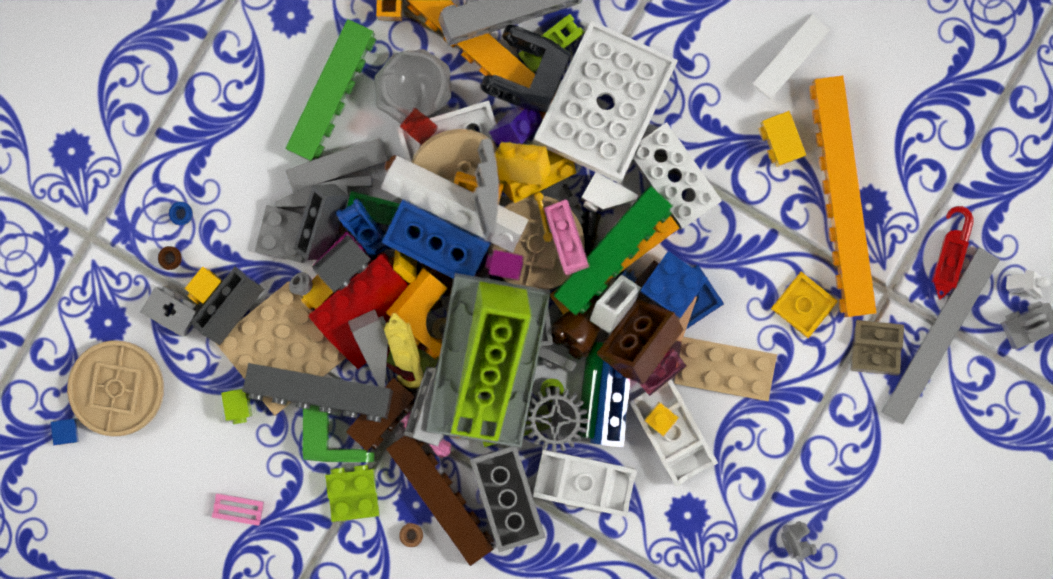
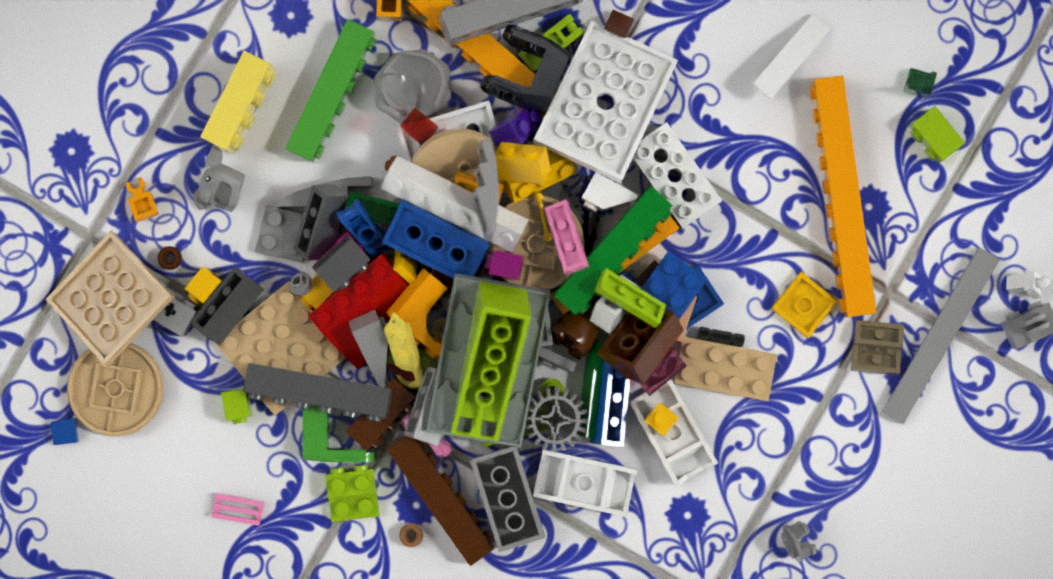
(109, 298): none -> tan plate
(142, 203): none -> light orange plate
(173, 213): blue plate -> none
(219, 183): none -> light grey piece
(239, 102): none -> light yellow brick
(336, 165): light grey slope -> none
(619, 23): none -> reddish brown tile
(630, 297): none -> lime plate
(721, 336): none -> pearl dark grey axle
(782, 139): yellow brick -> none
(919, 83): none -> clear green panel
(936, 135): none -> lime brick
(952, 253): red plate -> none

